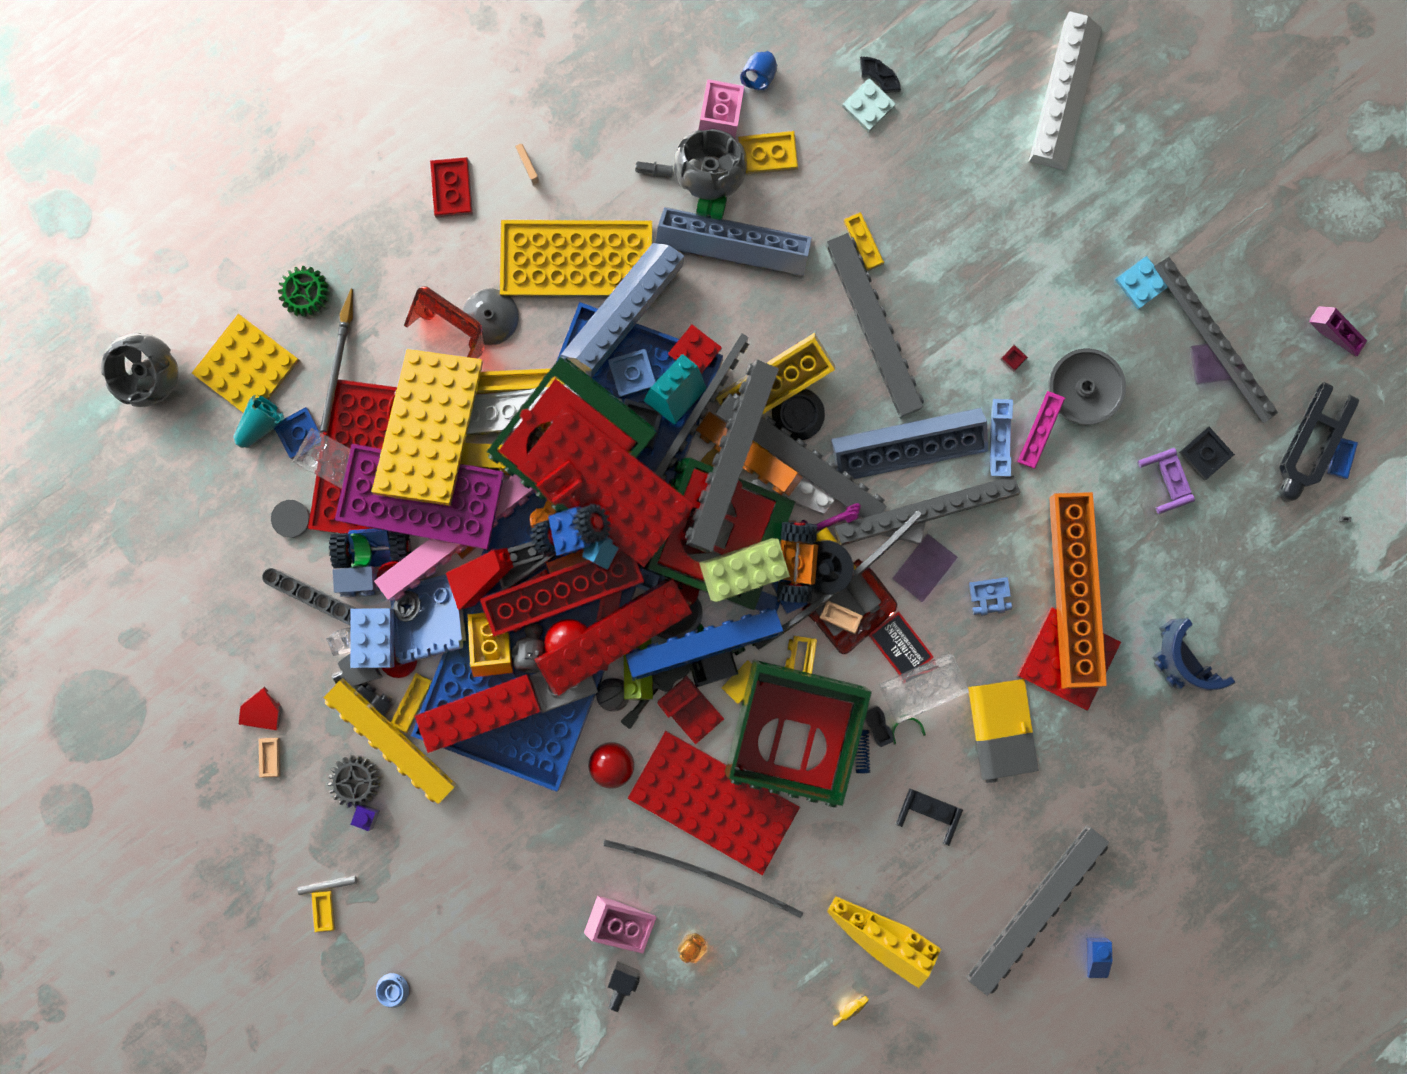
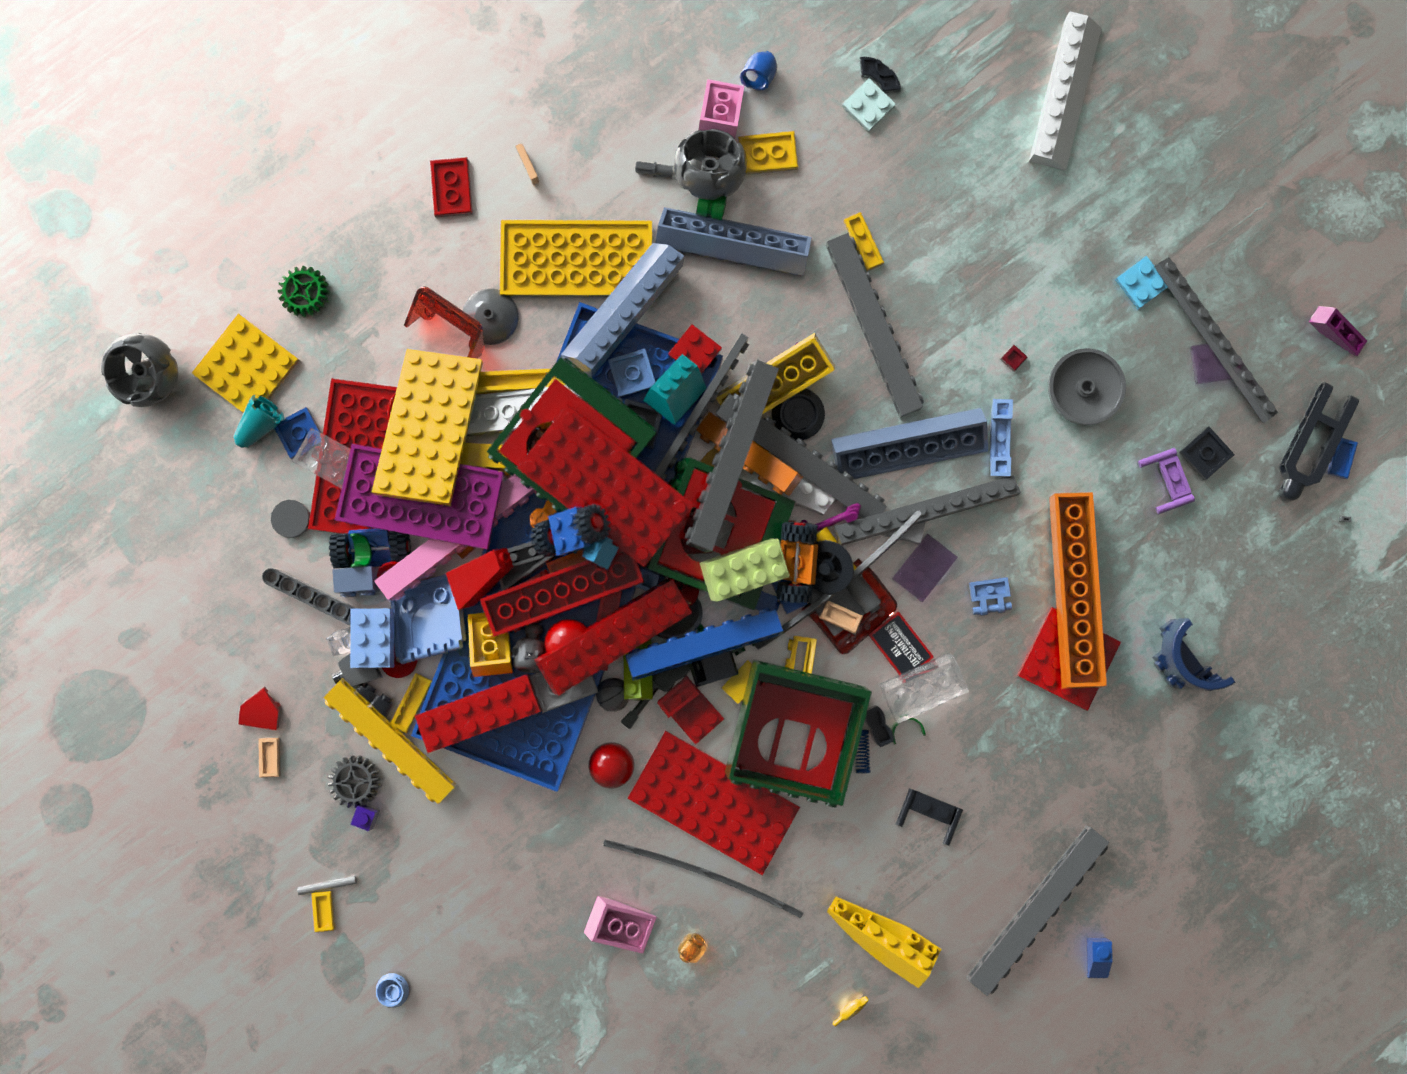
(346, 316): dark grey piece -> none
(403, 613): dark grey gear -> none
(562, 485): red slope -> none
(623, 982): black brick -> none
(1003, 729): door -> none
(1041, 429): dark pink tile -> none

